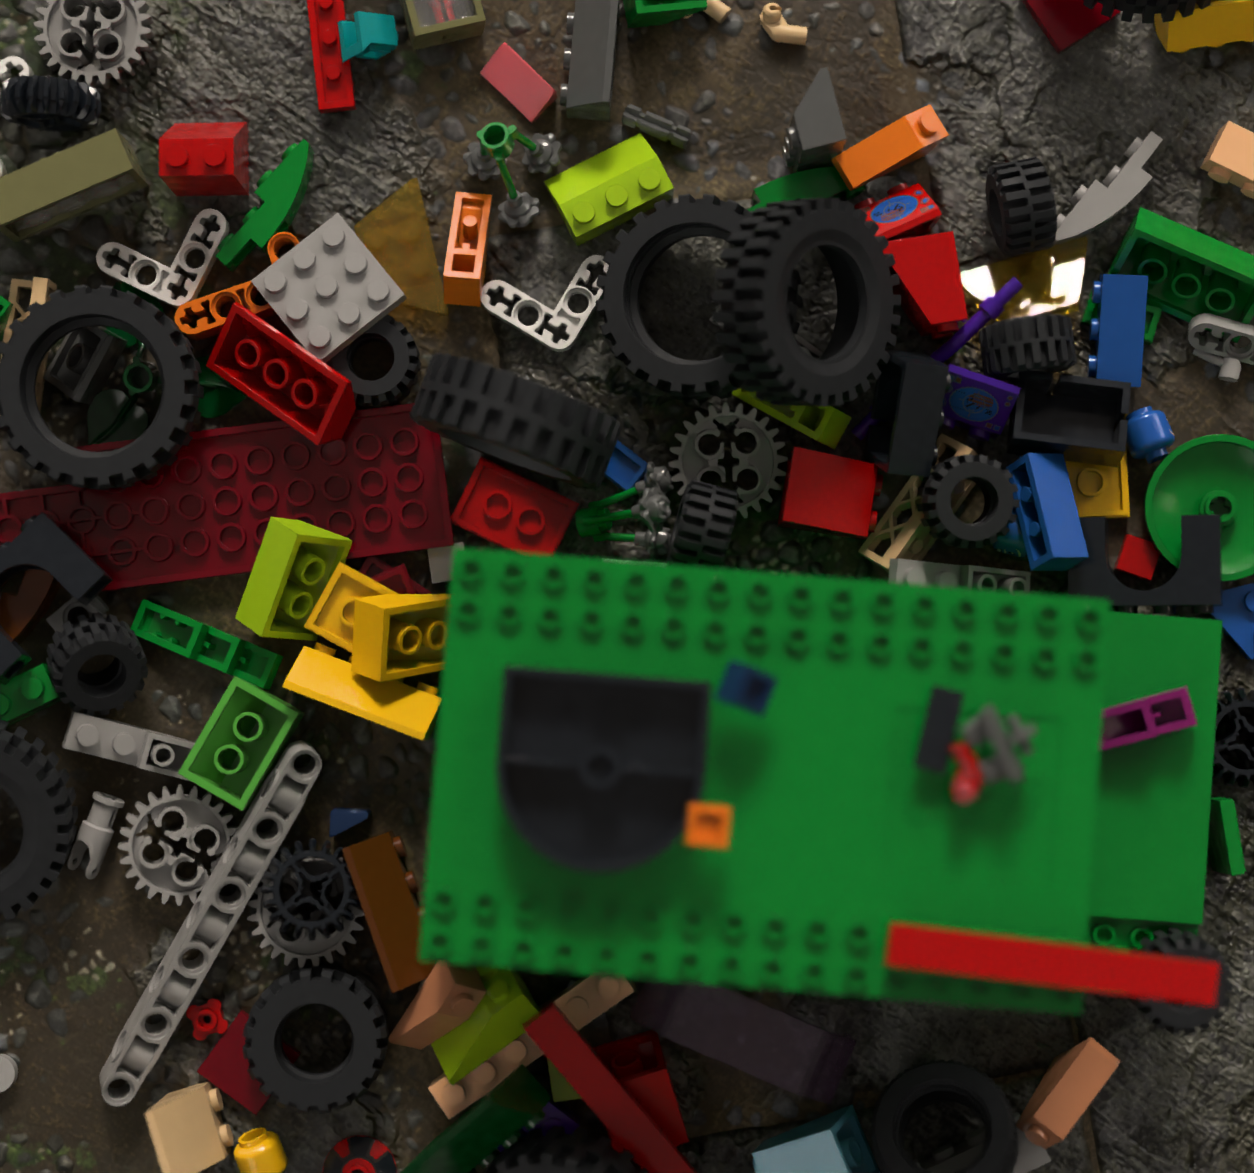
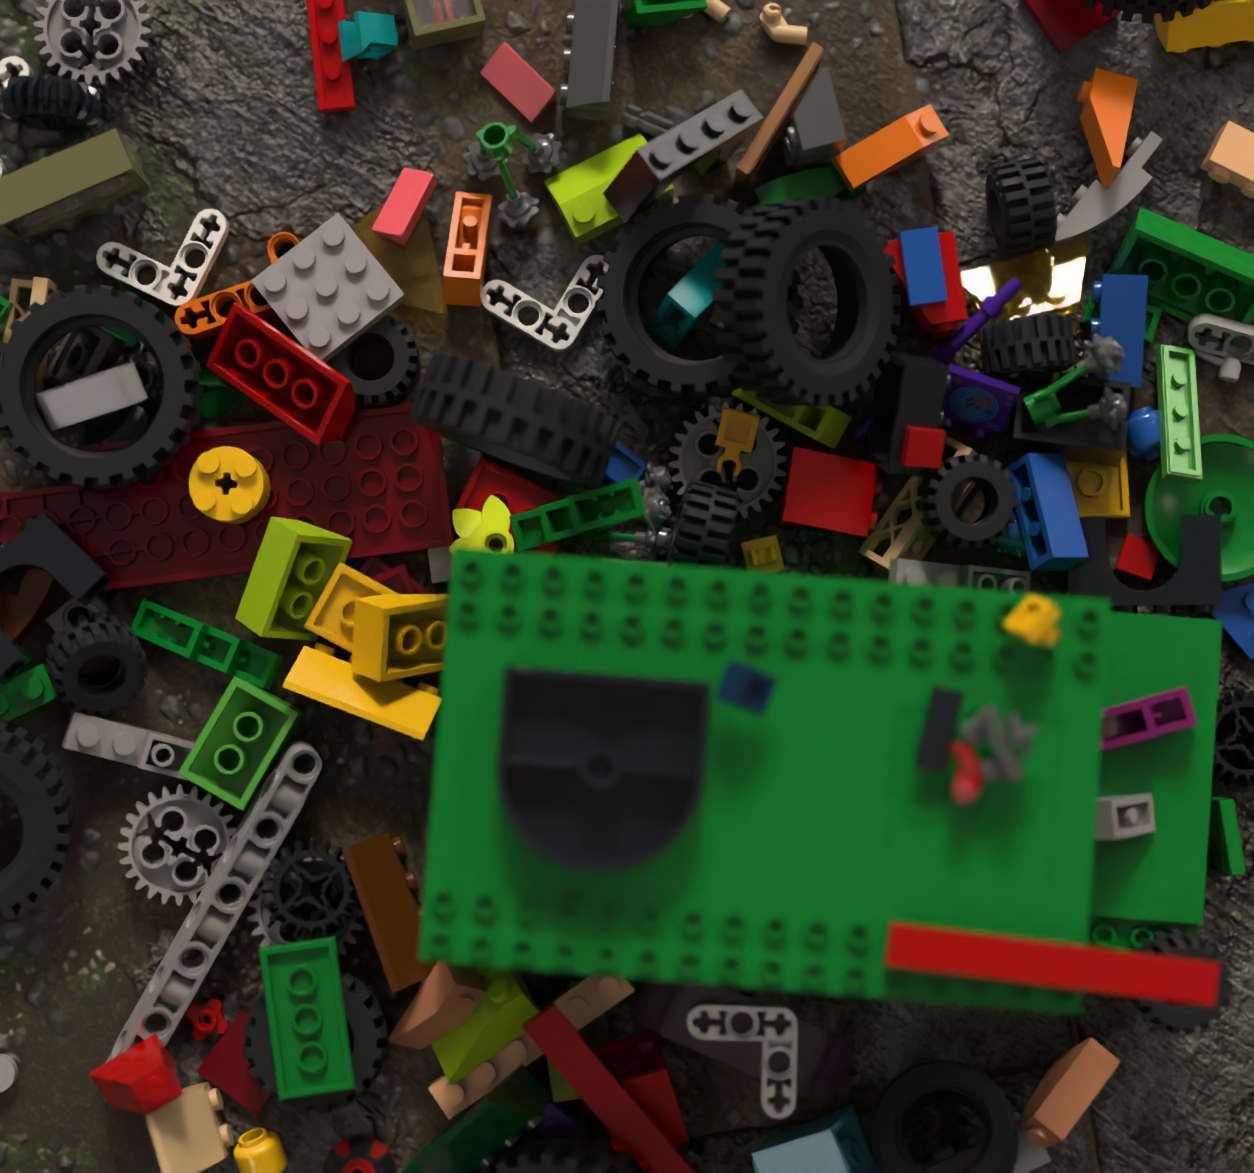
(91, 396): none -> light grey beam
(95, 833): light grey piece -> none
(139, 1078): none -> red slope
(205, 159): red slope -> none
(215, 469): none -> yellow brick
(281, 197): green slope -> none
(307, 1018): none -> green tile
(345, 818): dark blue slope -> none
(405, 205): none -> coral slope
(480, 528): none -> neon yellow plate
(578, 515): none -> green slope
(688, 301): none -> teal slope
(700, 141): none -> black arch
(707, 826): orange tile -> none
(737, 434): none -> light orange plate
(762, 555): none -> yellow tile
(770, 1040): none -> white beam
(778, 117): none -> medium nougat tile
(903, 213): red slope -> none
(922, 267): none -> blue tile
(923, 447): none -> red tile
(1034, 621): none -> yellow tile
(1100, 359): none -> dark grey plant
(1106, 119): none -> orange slope
(1124, 816): none -> light grey slope
(1178, 414): none -> bright green tile

